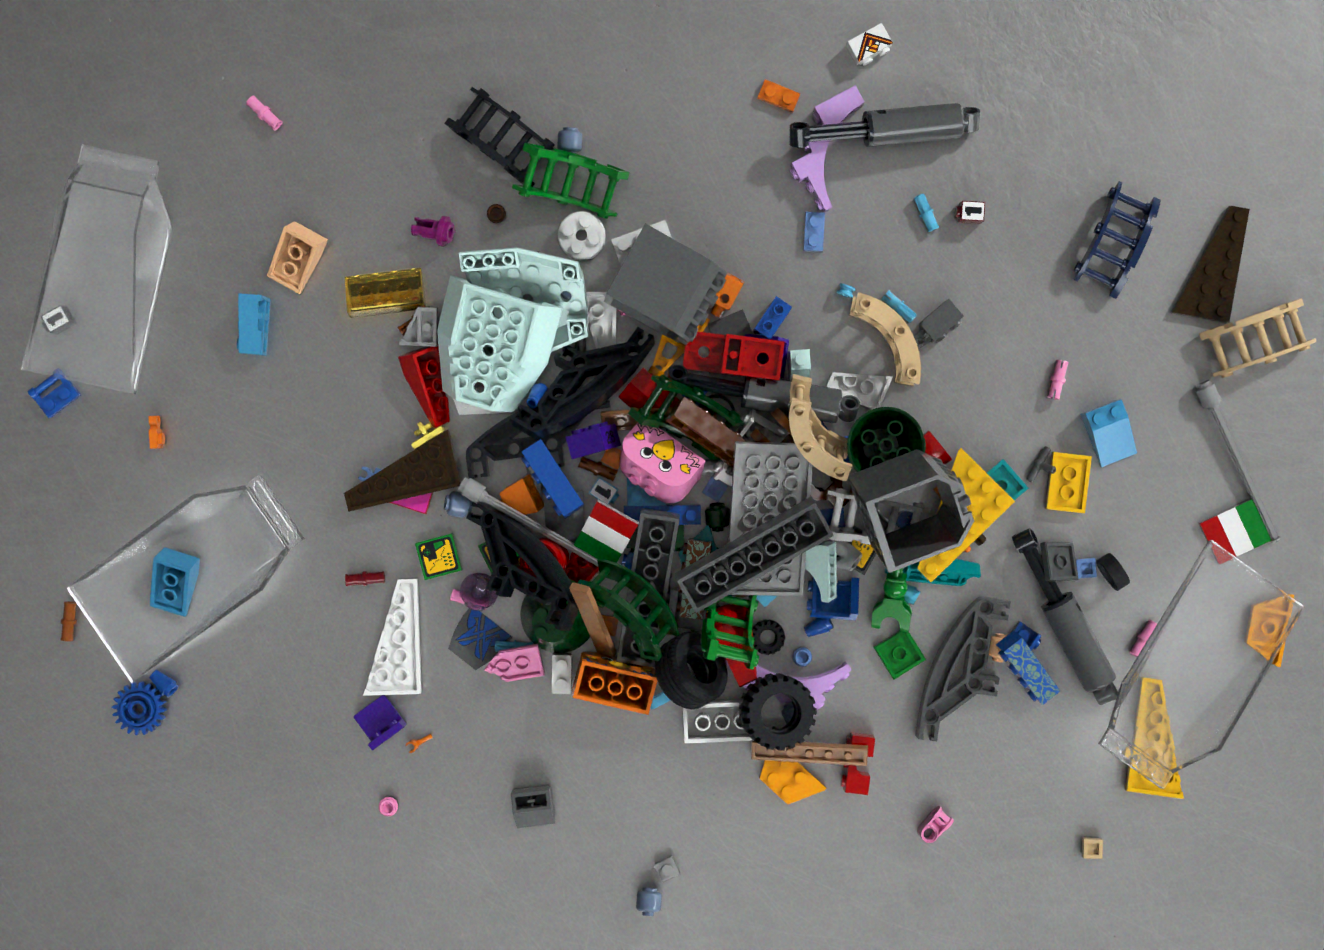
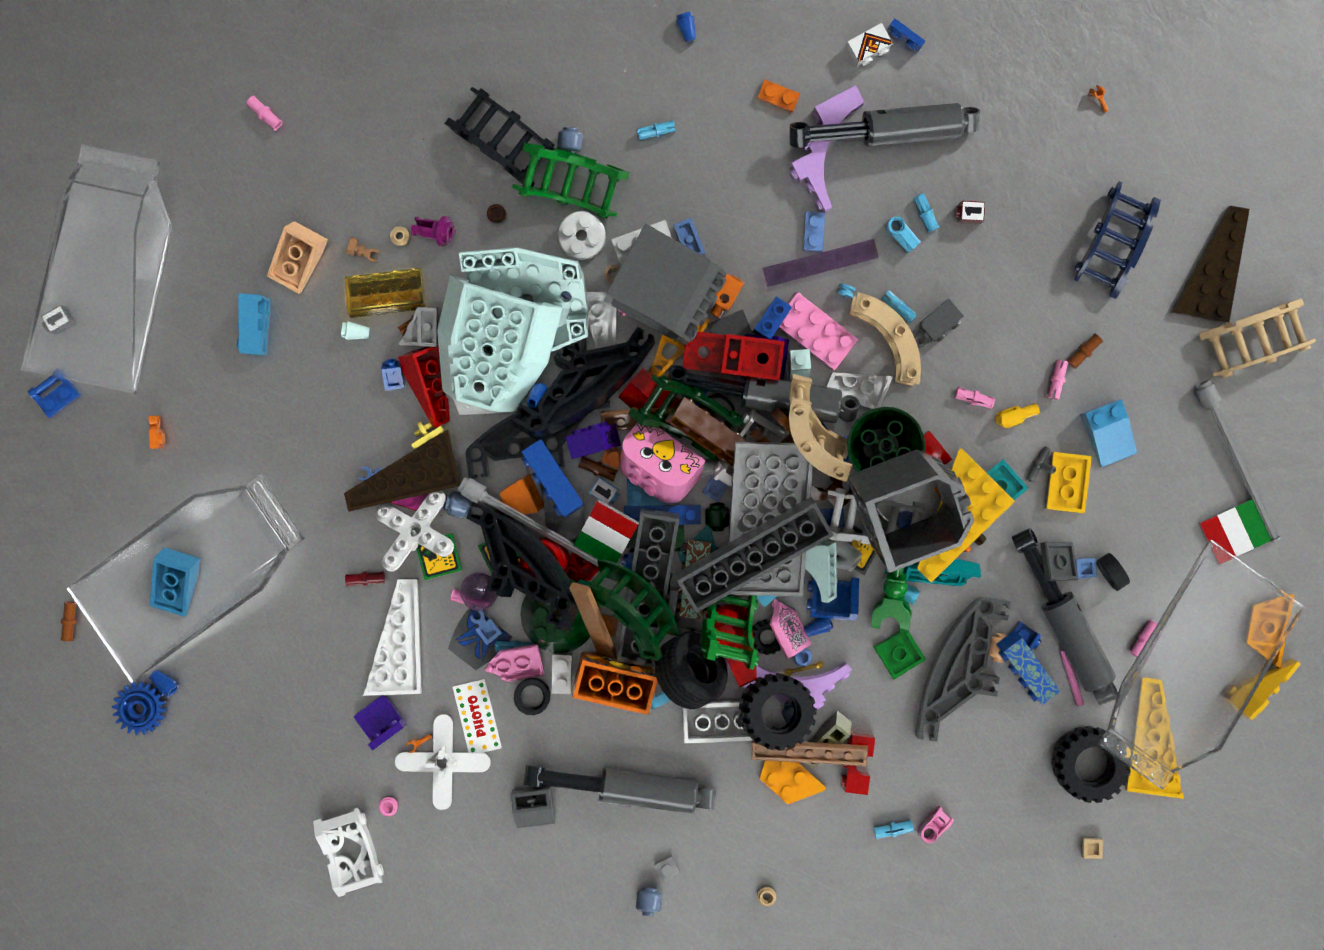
(326, 833): none -> white fence
(353, 248): none -> medium nougat piece
(354, 331): none -> light aqua cone
(392, 374): none -> bracket
(399, 242): none -> tan plate
(404, 525): none -> white piece
(442, 749): none -> white piece
(477, 717): none -> white sticker
(487, 629): none -> medium blue plate
(546, 696): none -> black tyre
(608, 270): none -> tan plate
(629, 788): none -> dark grey piece
(656, 130): none -> medium azure axle
(687, 26): none -> blue cone
(688, 235): none -> medium blue plate
(766, 902): none -> tan plate
(788, 629): none -> bright pink tile
(816, 331): none -> bright pink brick
(819, 664): none -> clear yellow hinge
(820, 263): none -> clear purple tile
(833, 731): none -> olive slope
(893, 829): none -> medium azure pin
(900, 31): none -> blue plate
(904, 235): none -> medium azure piece
(974, 398): none -> bright pink pin
(1016, 415): none -> yellow arm
(1065, 762): none -> black tyre
(1072, 679): none -> bright pink bar
(1085, 351): none -> dark orange pin
(1099, 95): none -> orange hand
(1269, 686): none -> yellow wedge

